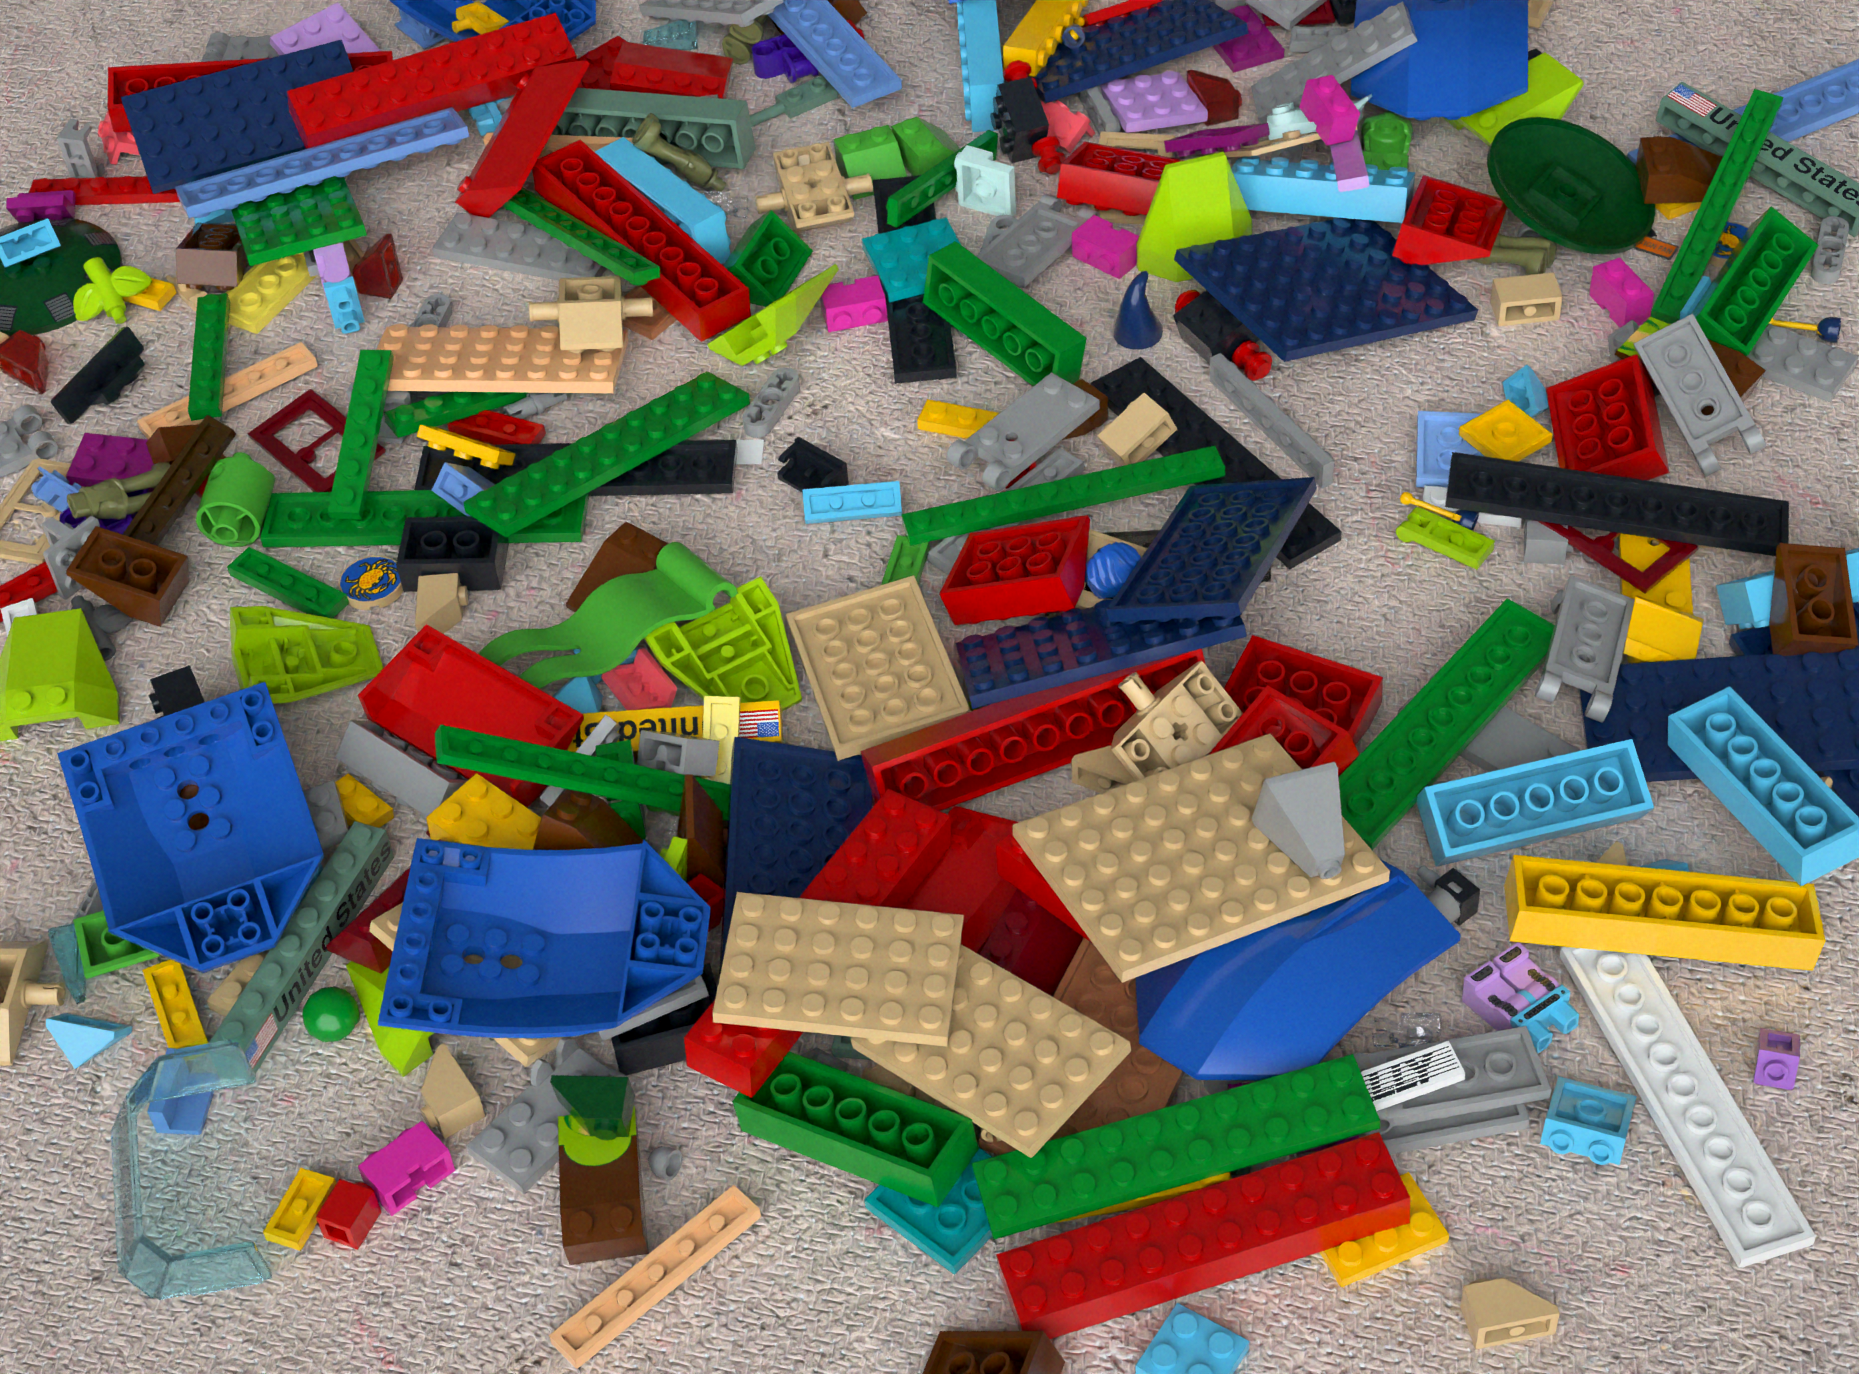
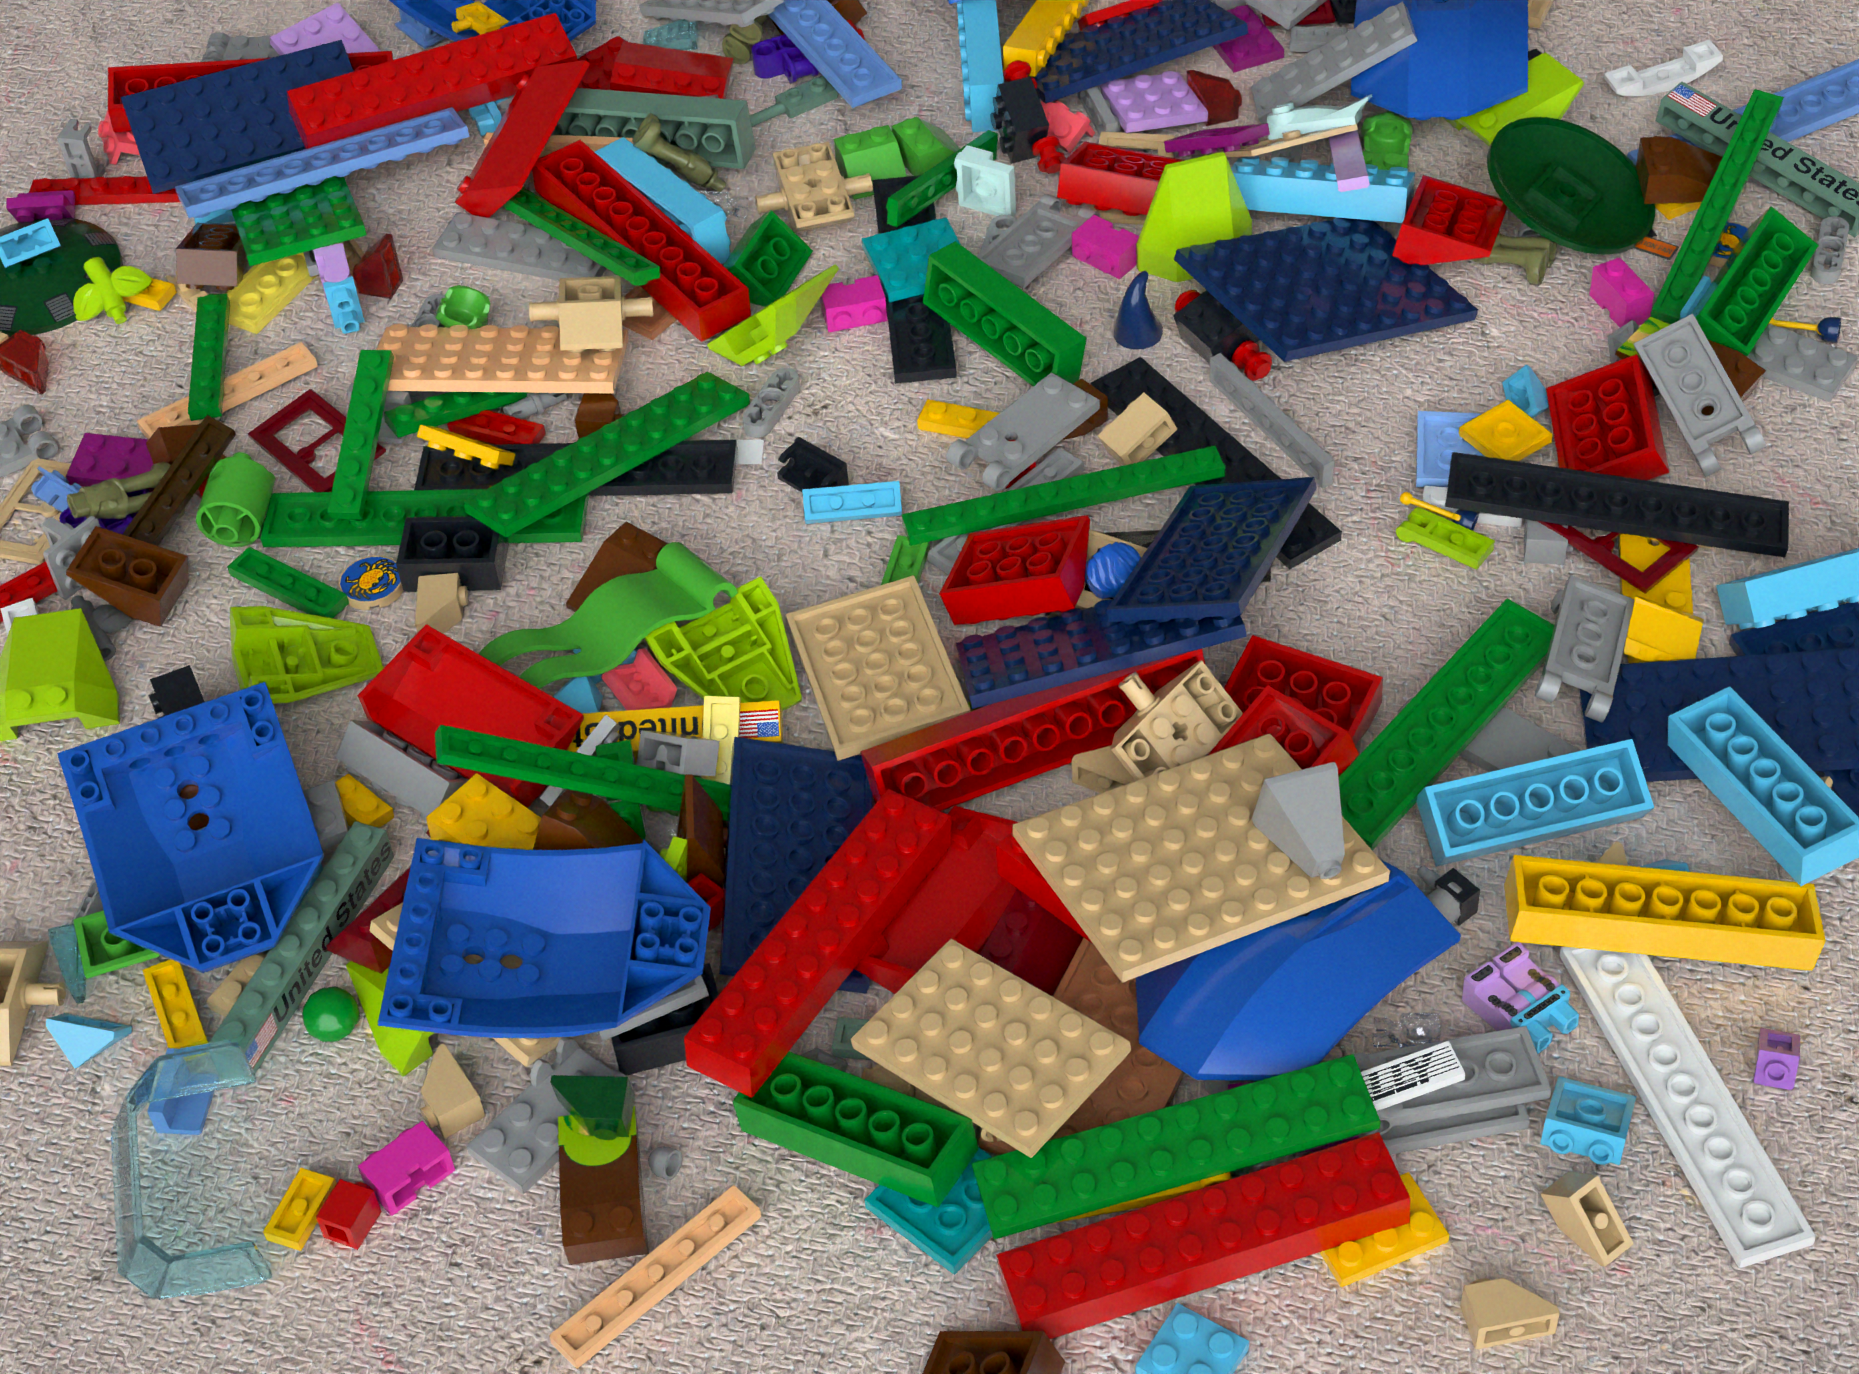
(101, 377): black bracket -> none
(458, 484): medium blue panel -> none
(463, 307): none -> bright green hair
(595, 412): none -> reddish brown slope
(839, 969): tan plate -> none
(1076, 31): dark blue hinge -> none
(1329, 109): dark pink brick -> none
(1526, 299): tan brick -> none
(1587, 1216): none -> tan slope
(1664, 77): none -> white slope
(1811, 601): reddish brown slope -> none

